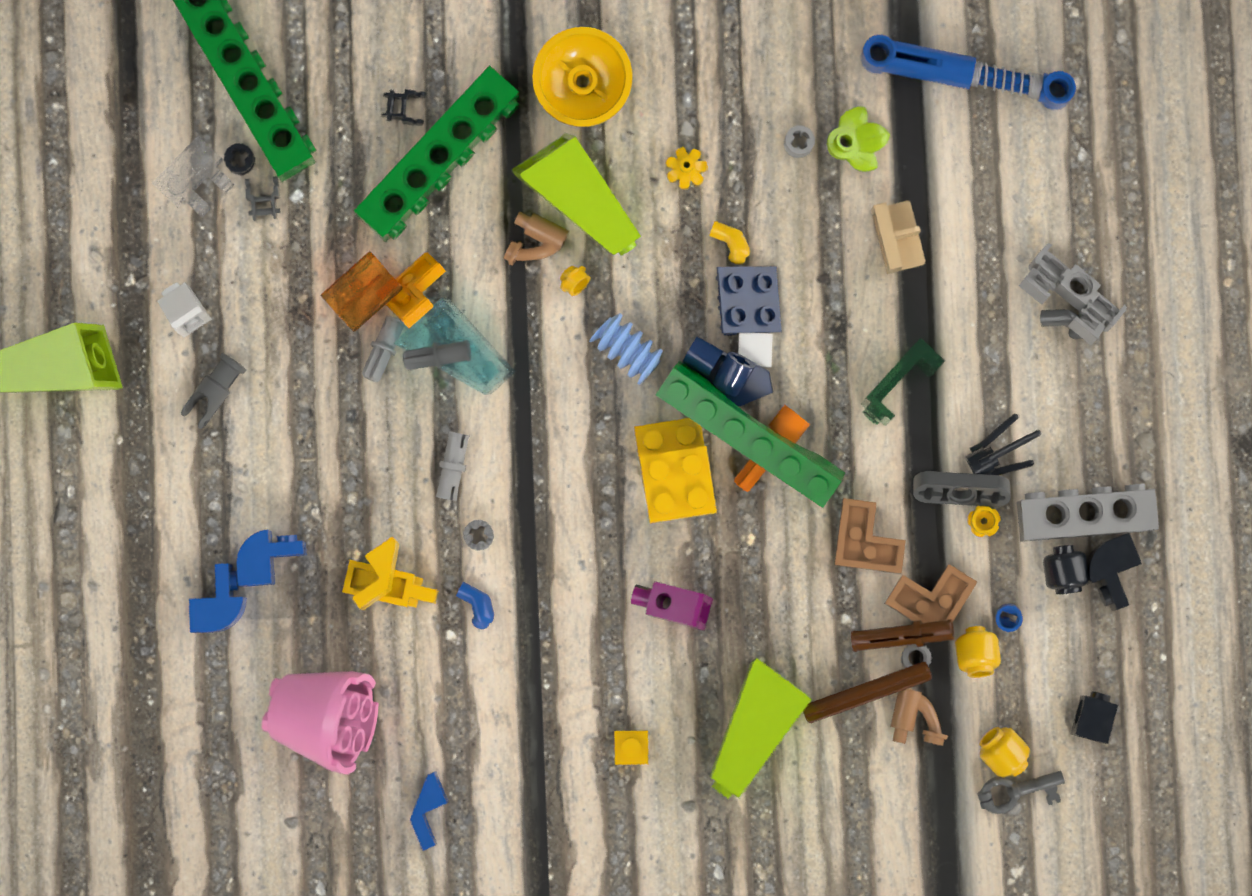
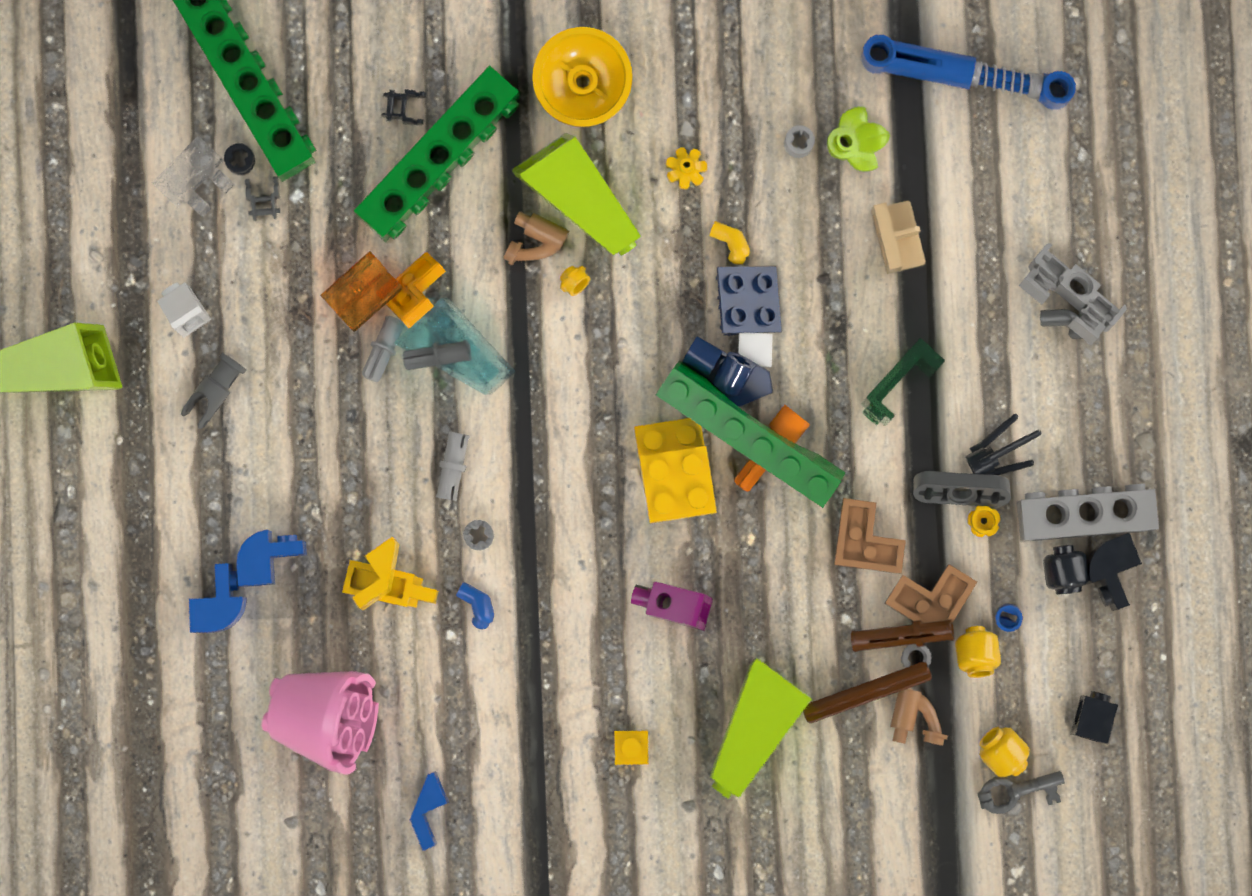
(627, 347): light blue piece -> none

